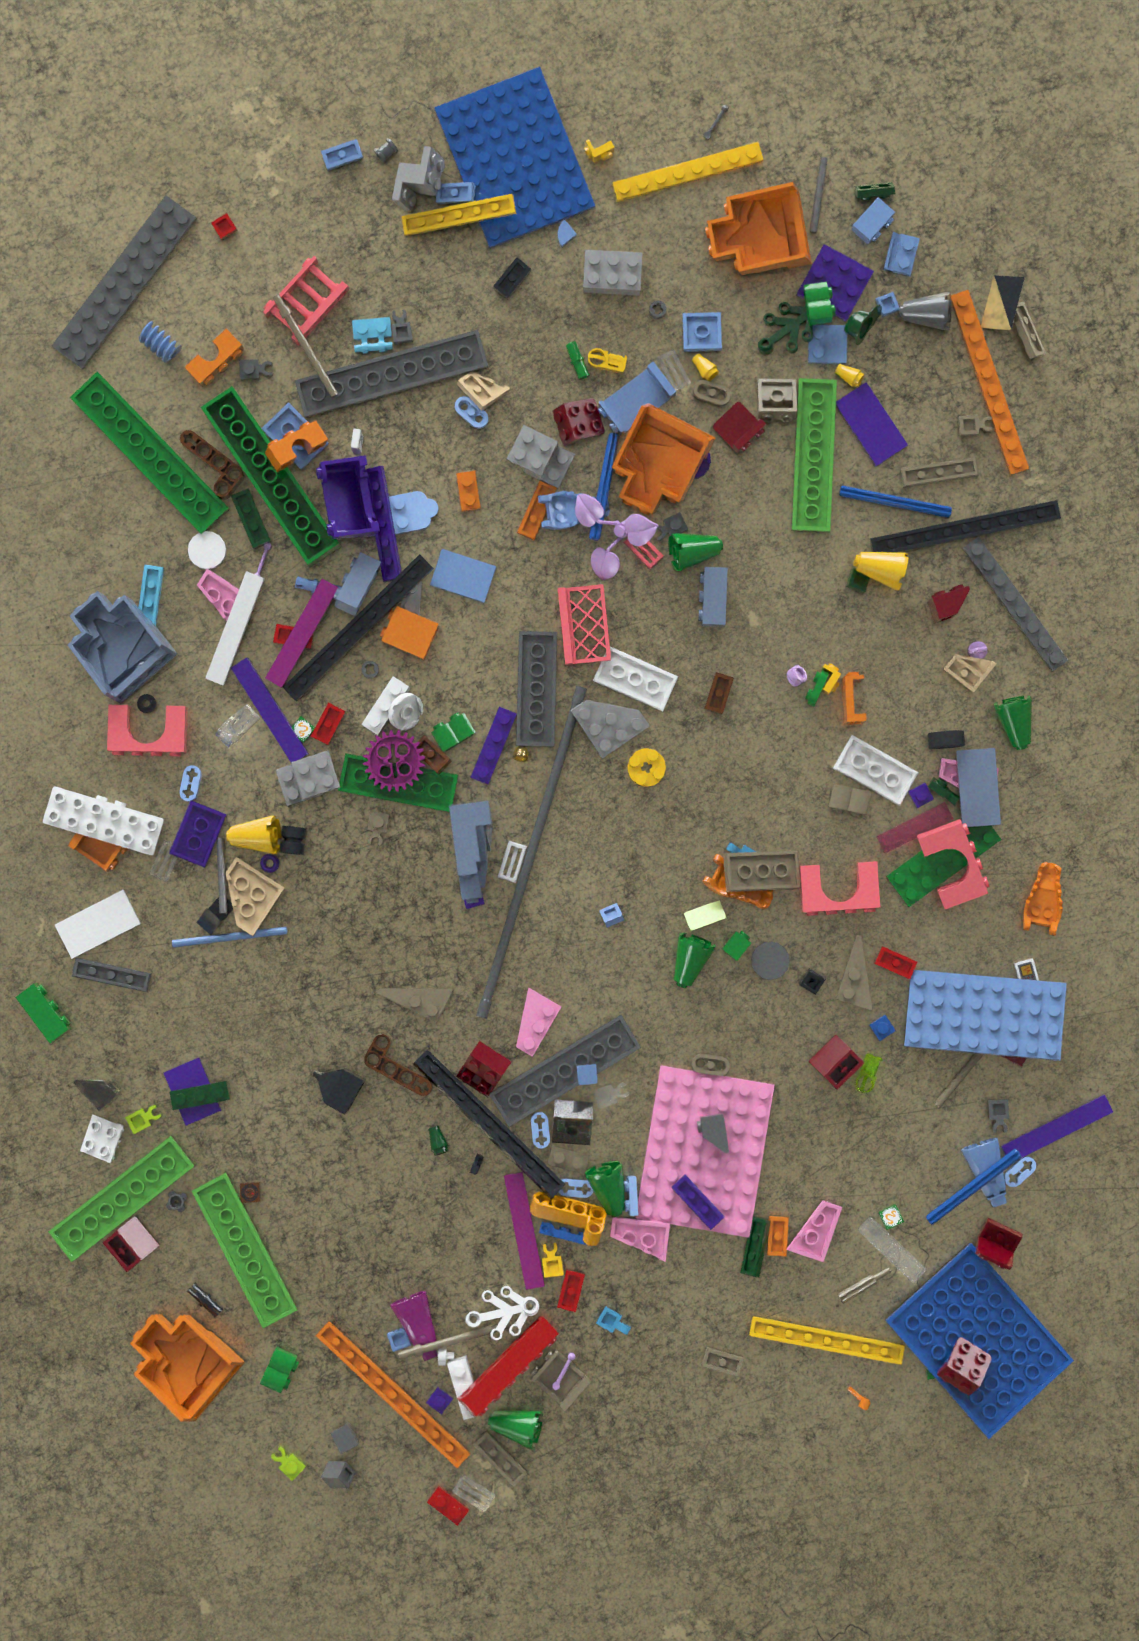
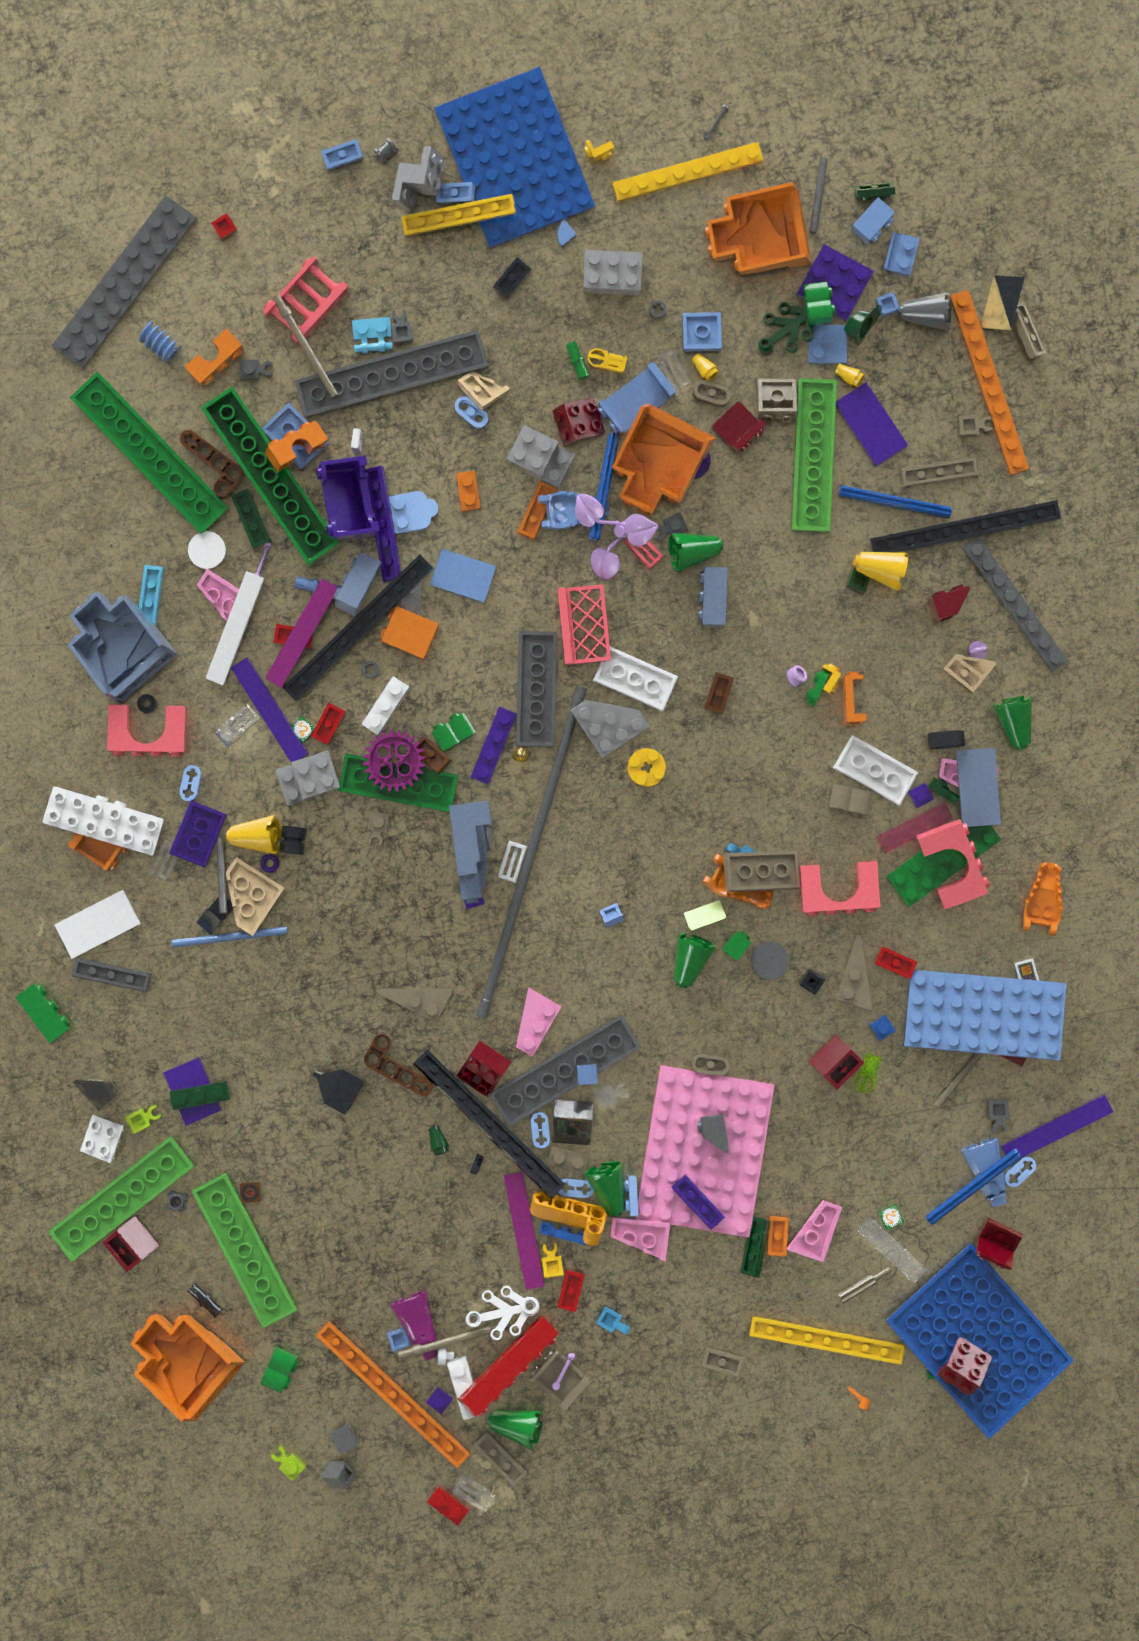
(405, 711): white tile -> none

